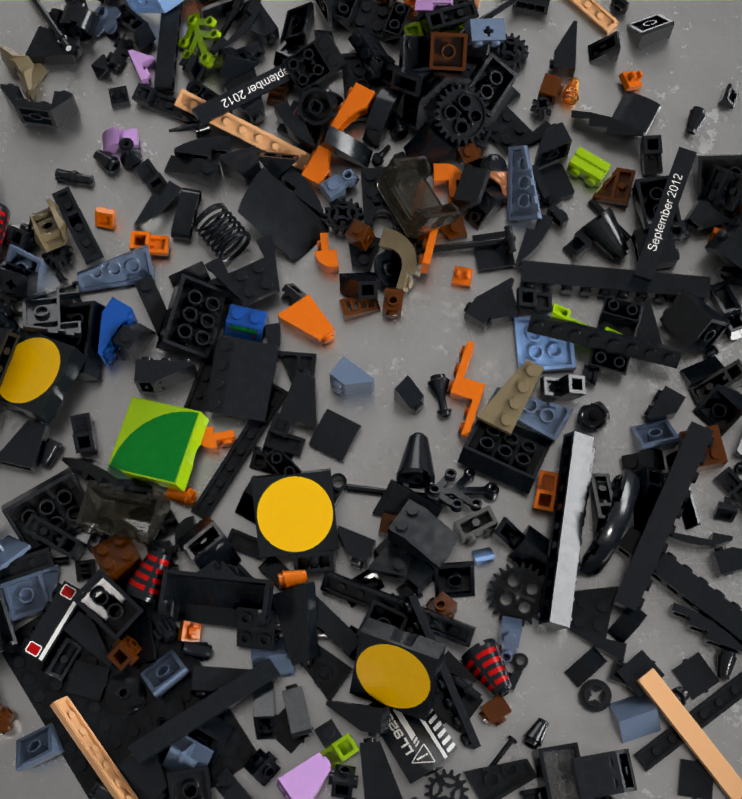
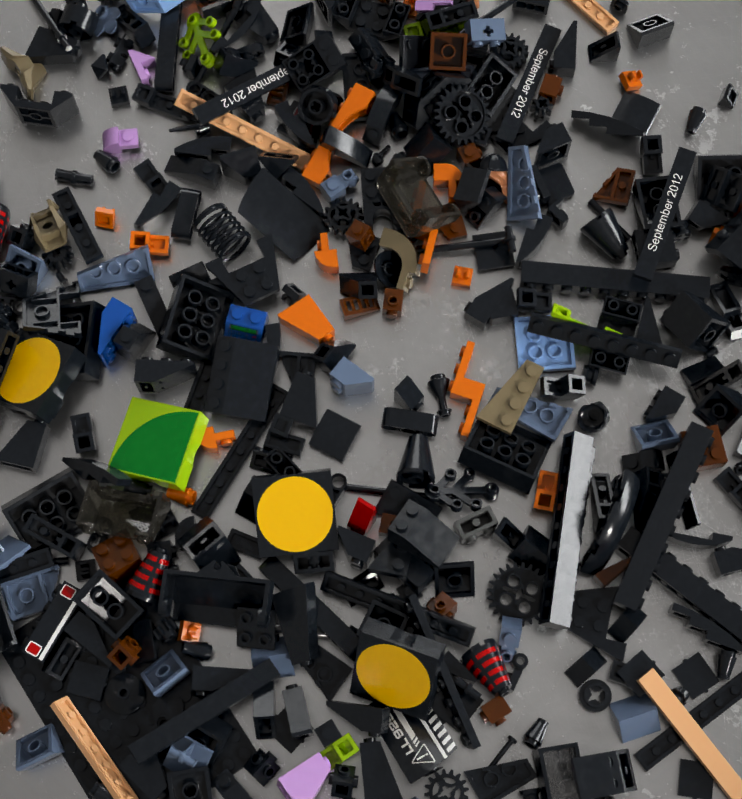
(49, 452): black cone -> none
(130, 156): black piece -> none
(291, 578): orange cone -> none
(331, 352): none -> black slope
(362, 517): none -> red slope
(409, 421): none -> black beam
(483, 556): light blue slope -> none
(528, 85): none -> black tile
(571, 92): clear orange cone -> none
(578, 246): black panel -> none
(588, 167): lime brick -> none
(606, 576): none -> reddish brown slope
(725, 510): black tile -> none

